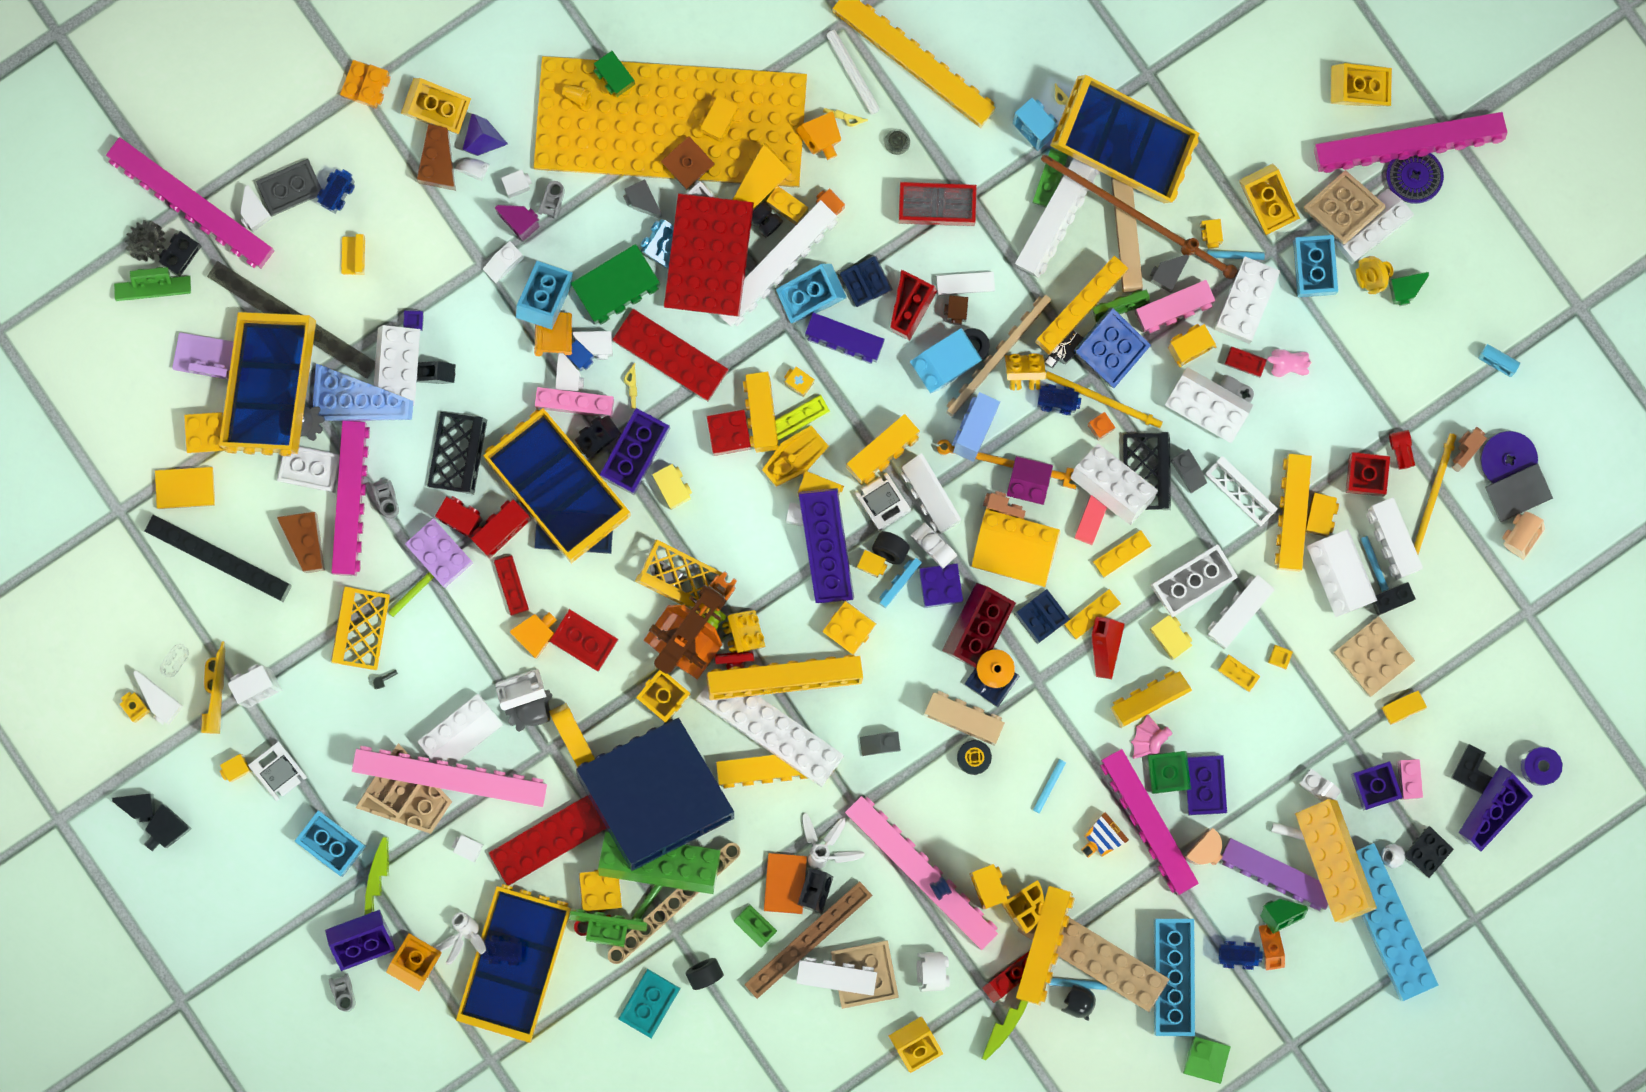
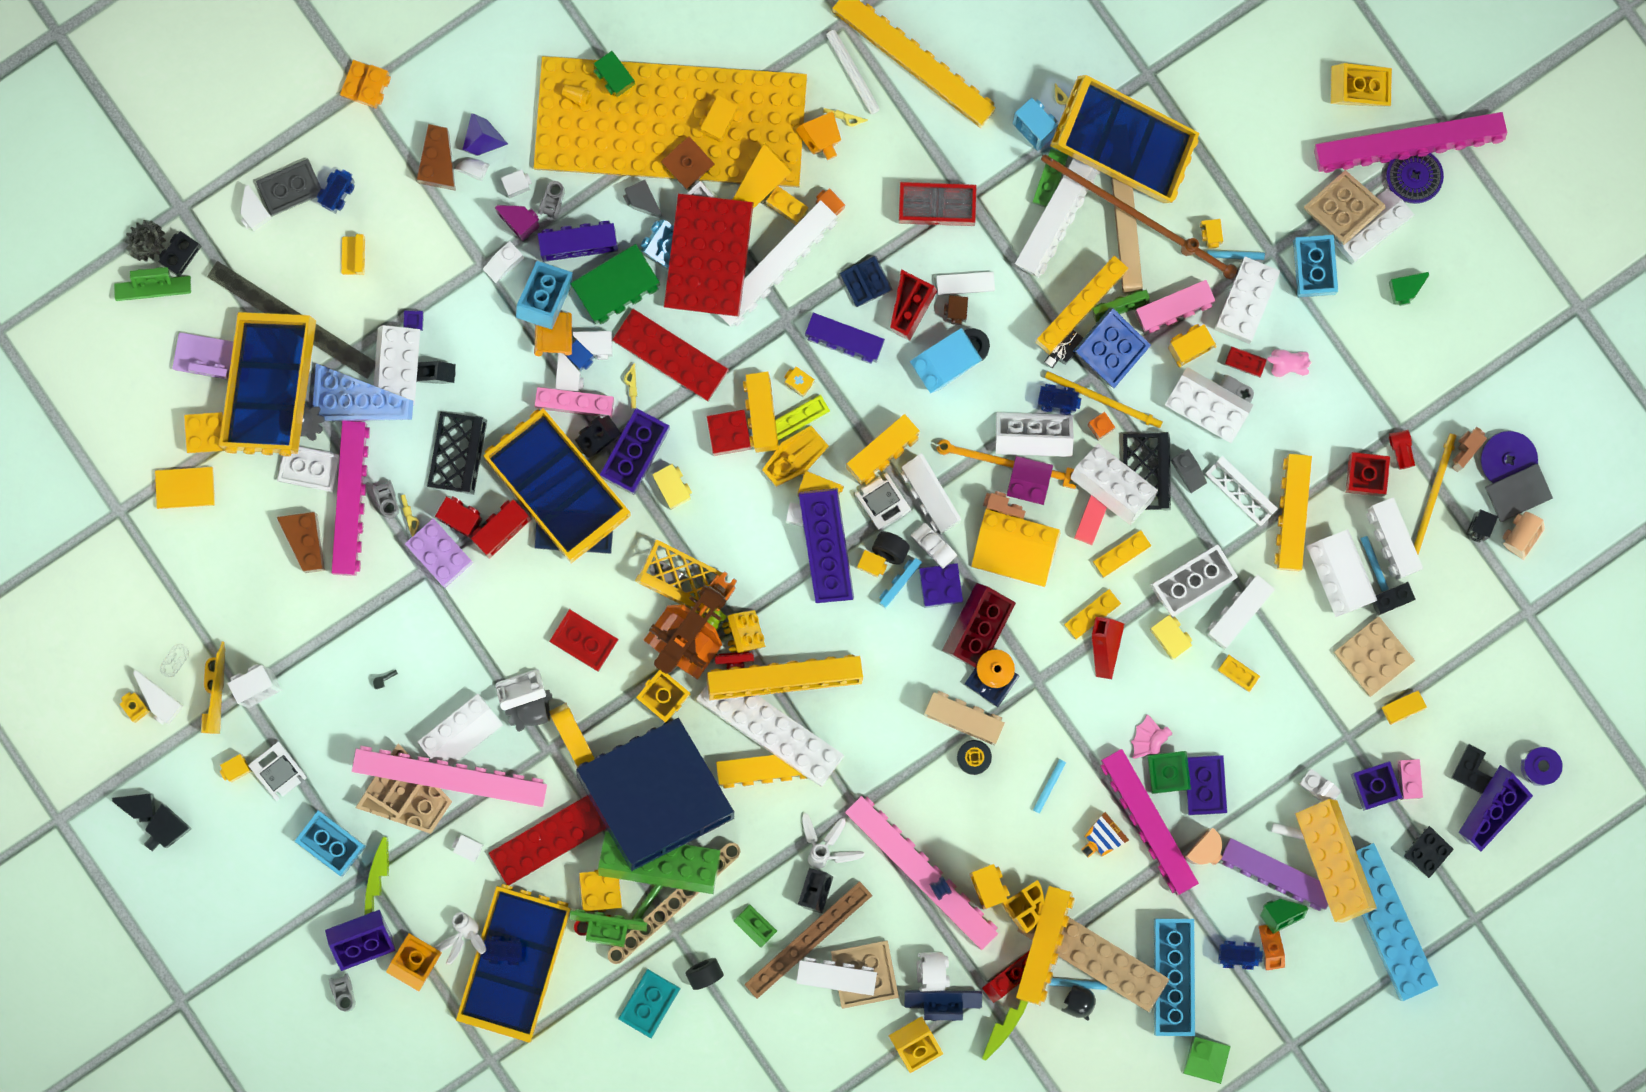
(190, 203): dark pink brick -> none
(218, 558): black brick -> none
(343, 628): yellow fence -> none
(409, 518): none -> light yellow hand
(411, 594): lime bar -> none
(435, 105): yellow slope -> none
(511, 585): red tile -> none
(535, 633): light orange torso -> none
(577, 242): none -> dark purple brick
(760, 214): black wheel -> none
(784, 883): orange tile -> none
(811, 292): medium azure slope -> none
(849, 627): yellow brick -> none
(880, 743): dark grey slope -> none
(902, 144): clear smoke cone -> none
(943, 1004): none -> dark blue bracket
(975, 426): light blue brick -> none
(992, 361): tan plate -> none
(1025, 367): yellow plate -> none
(1034, 434): none -> white slope
(1042, 616): dark blue slope -> none
(1154, 697): yellow slope -> none
(1168, 272): dark grey slope -> none
(1269, 198): yellow slope -> none
(1280, 657): yellow tile -> none
(1321, 514): yellow brick -> none
(1373, 274): yellow tile -> none
(1393, 856): white piece -> none
(1481, 526): none -> black brick
(1499, 360): medium azure brick -> none

